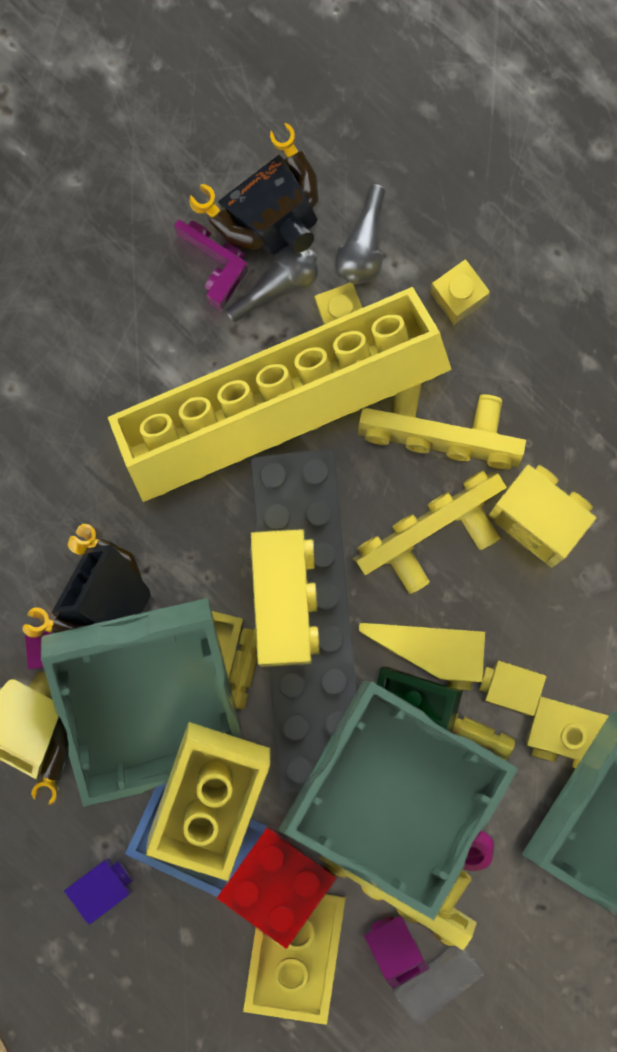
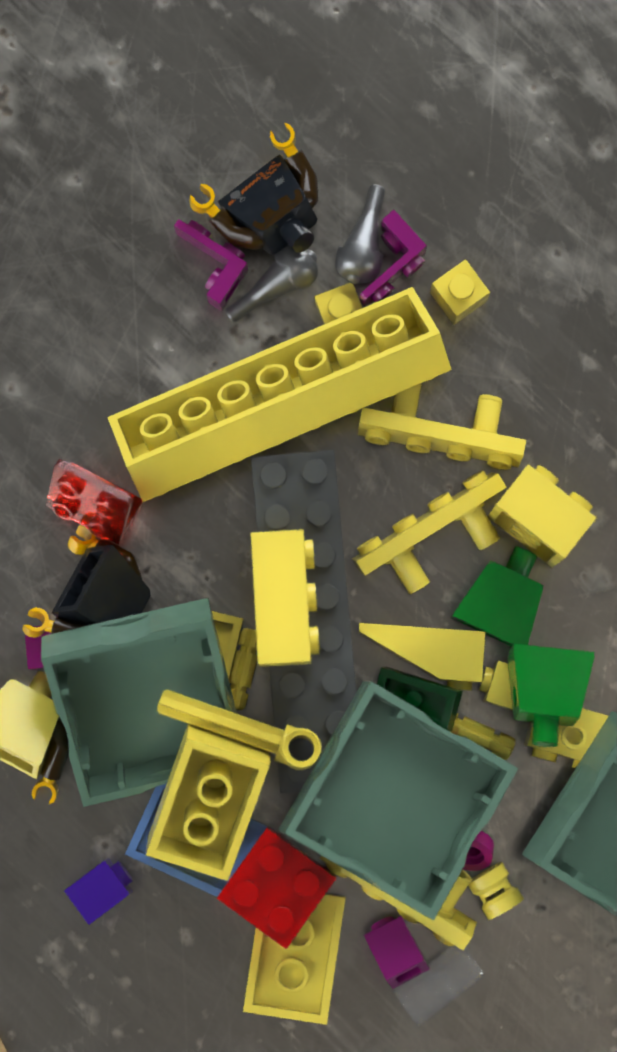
(91, 501): none -> clear red bracket
(239, 727): none -> light yellow axle
(397, 237): none -> magenta bracket
(490, 882): none -> light yellow wheel
(503, 600): none -> green torso
(548, 688): none -> green torso

